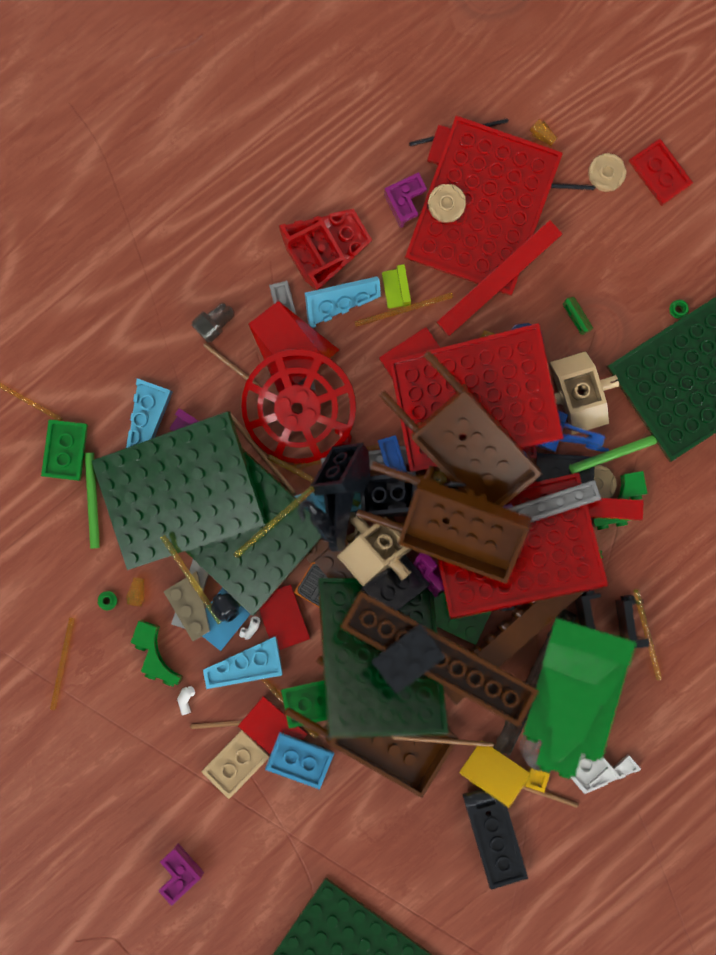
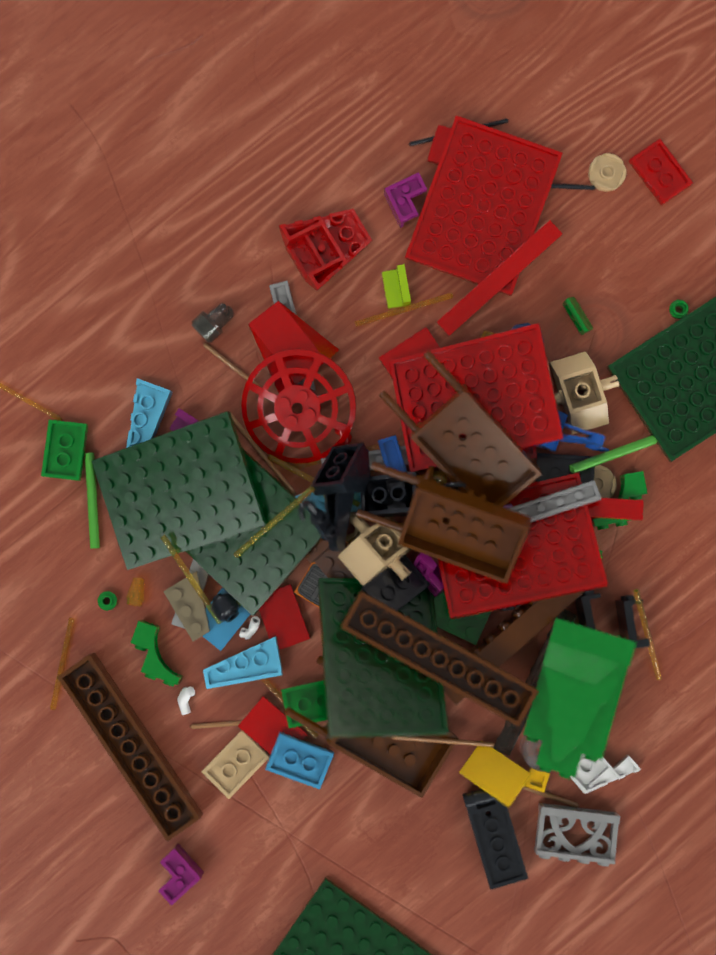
(130, 746): none -> reddish brown brick
(338, 299): medium azure wing -> none
(408, 658): black plate -> none
(446, 203): tan tile -> none
(542, 132): clear yellow cone -> none
(600, 819): none -> light grey fence

